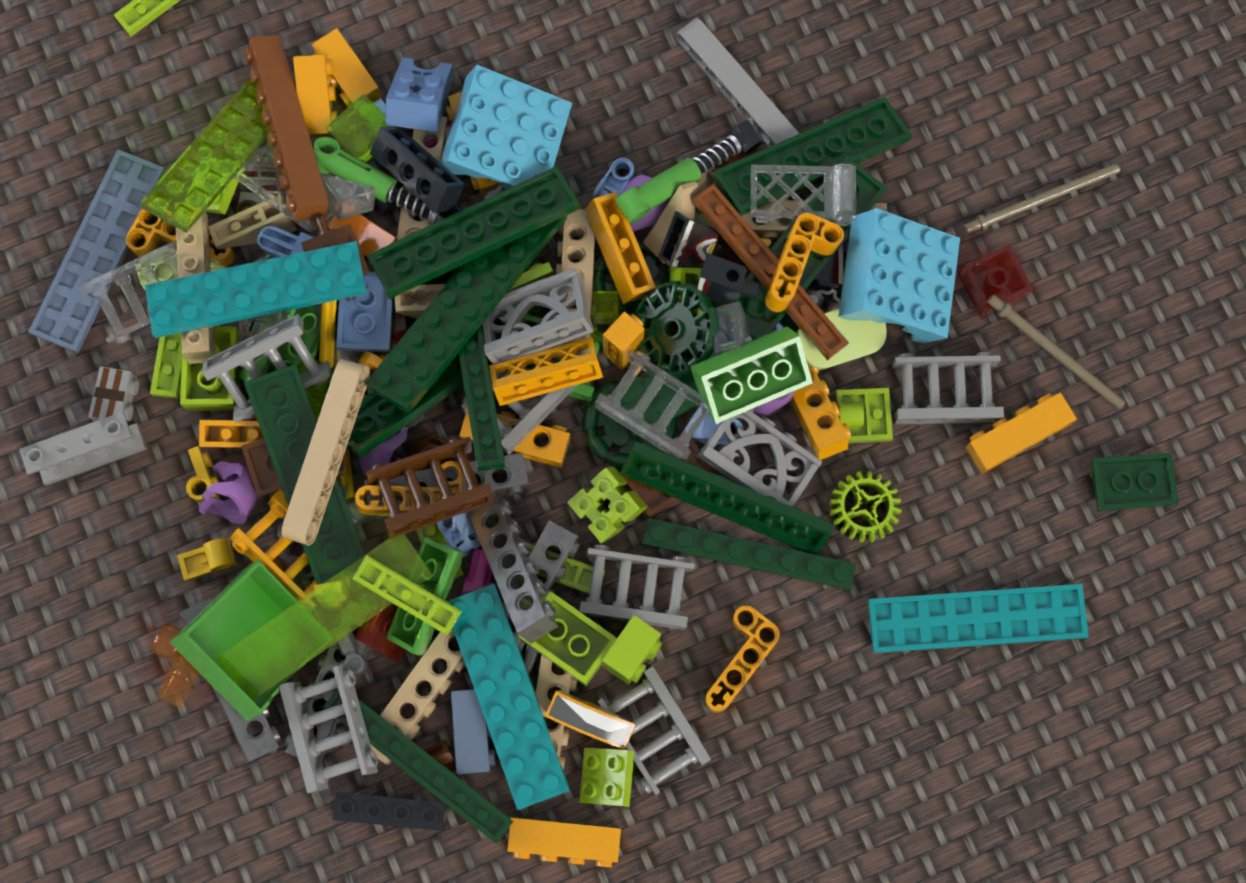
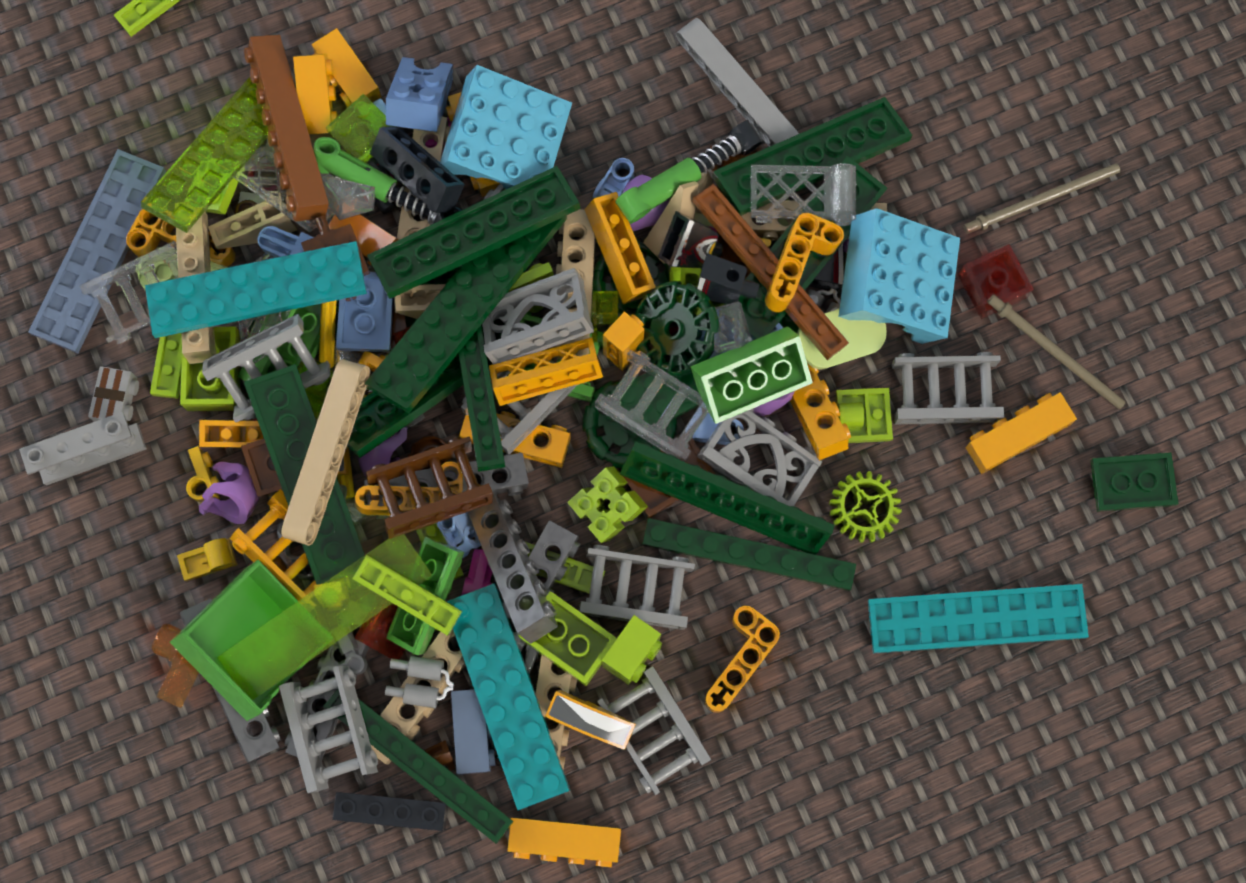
(419, 694): none -> light grey piece
(606, 777): lime plate -> none

